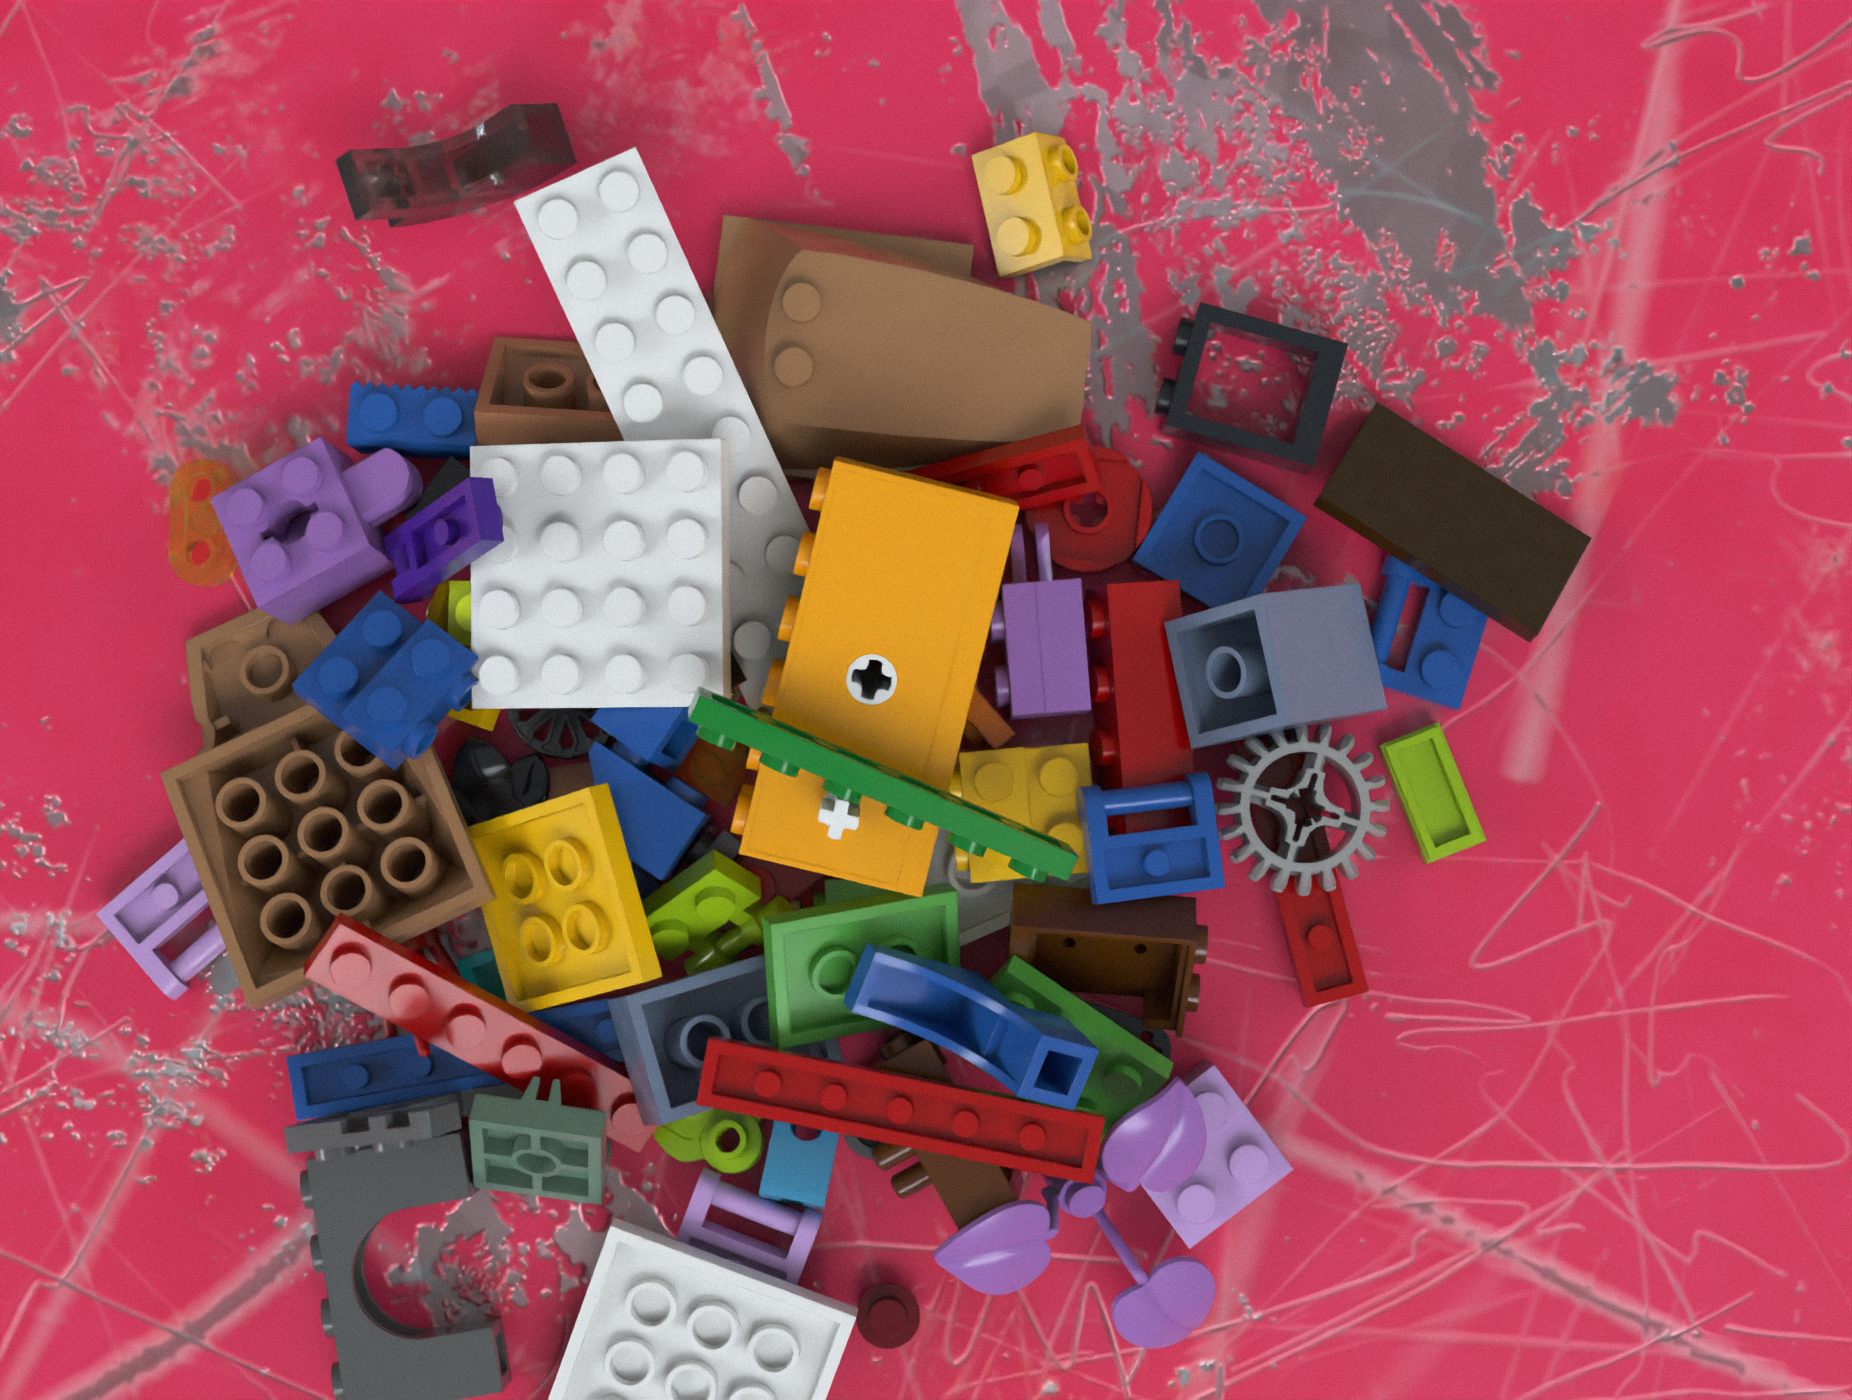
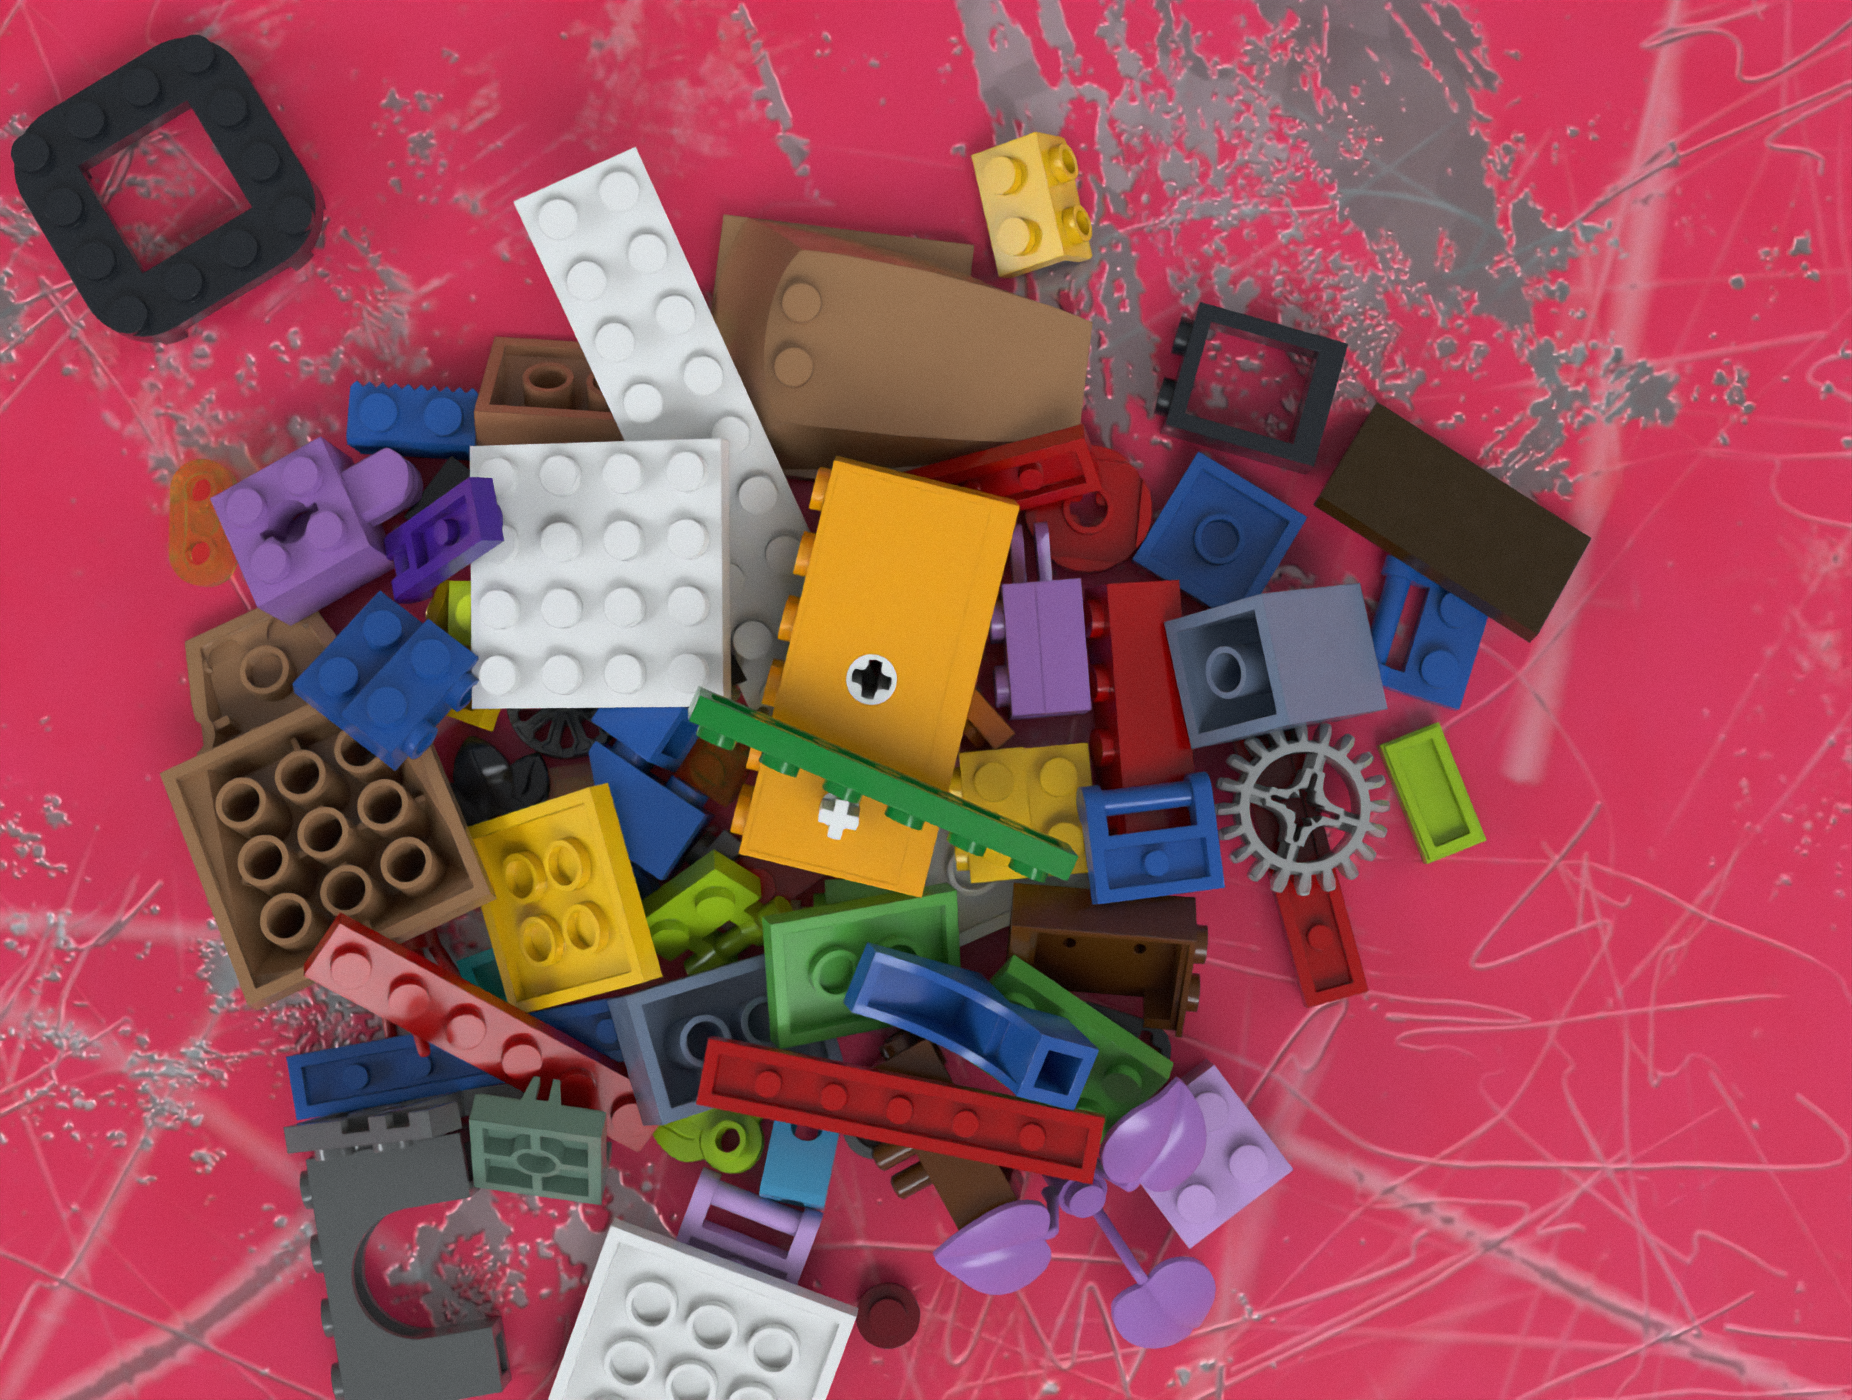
(155, 911): lavender plate -> none
(216, 269): none -> black plate
(460, 173): clear smoke arch -> none

